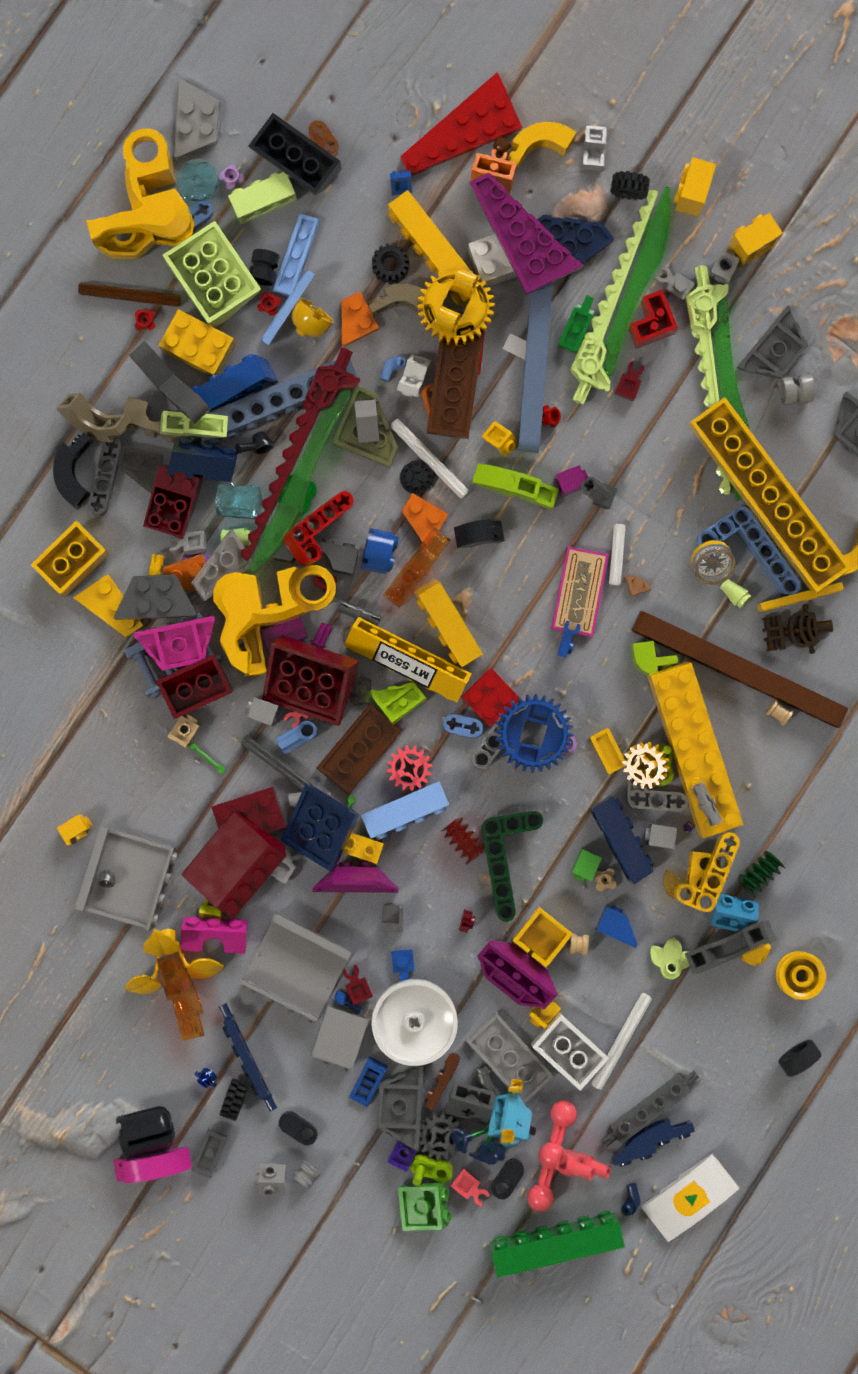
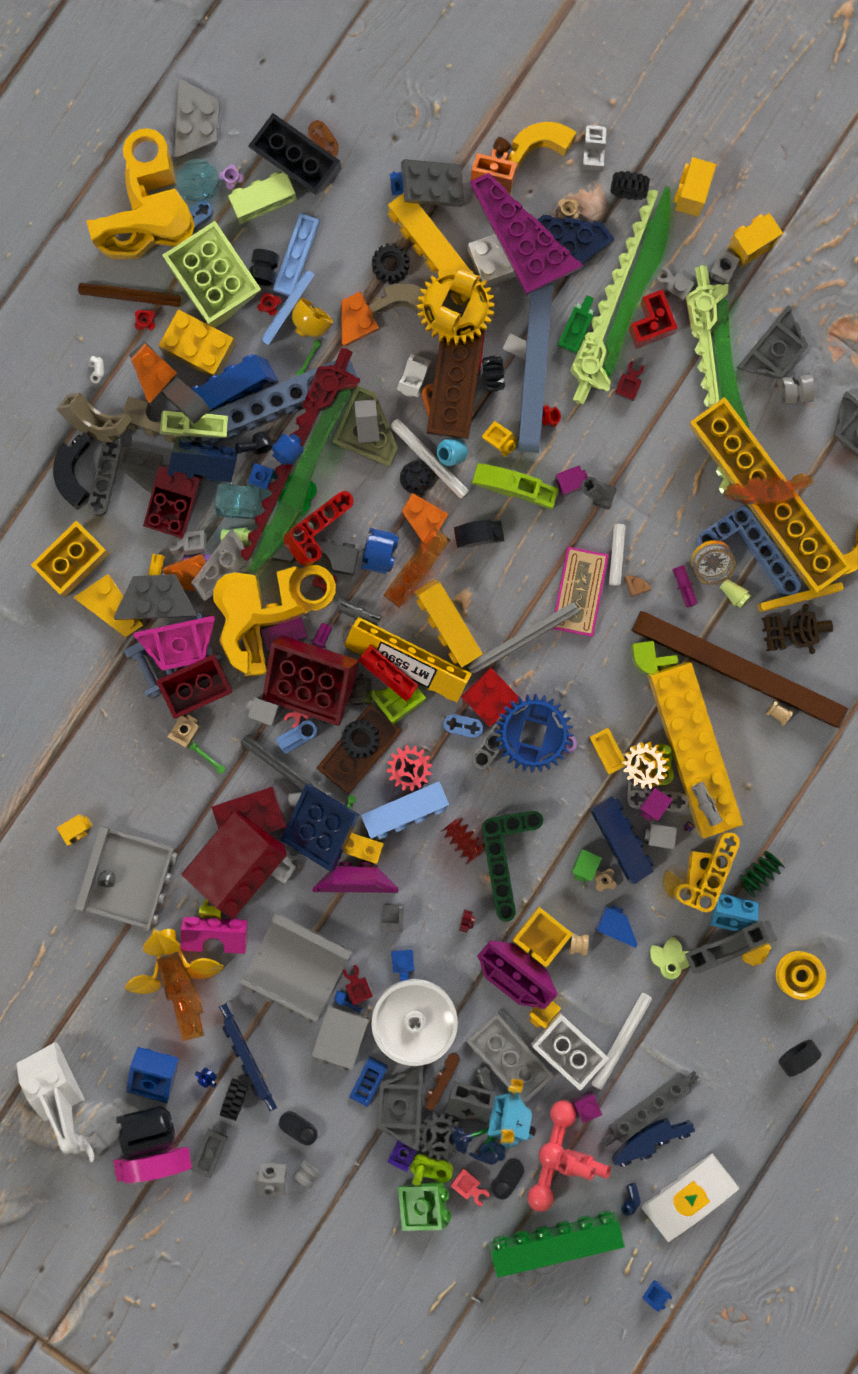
(54, 1092): none -> white slope
(98, 372): none -> white arm
(151, 372): none -> orange wing
(152, 1074): none -> blue slope
(262, 476): none -> blue bracket
(287, 449): none -> blue head
(317, 343): none -> bright green hinge
(353, 727): none -> black tyre
(388, 673): none -> red tile
(391, 365): medium blue arm -> none
(432, 183): none -> dark grey plate
(452, 451): none -> medium azure head
(468, 127): red wing -> none
(493, 373): none -> black gear
(523, 638): none -> light grey axle
(566, 645): blue plate -> none
(568, 203): none -> tan plate
(587, 1107): none -> magenta brick
(654, 805): none -> magenta brick
(657, 1296): none -> blue tile
(684, 586): none -> magenta axle
(759, 493): none -> clear orange slope

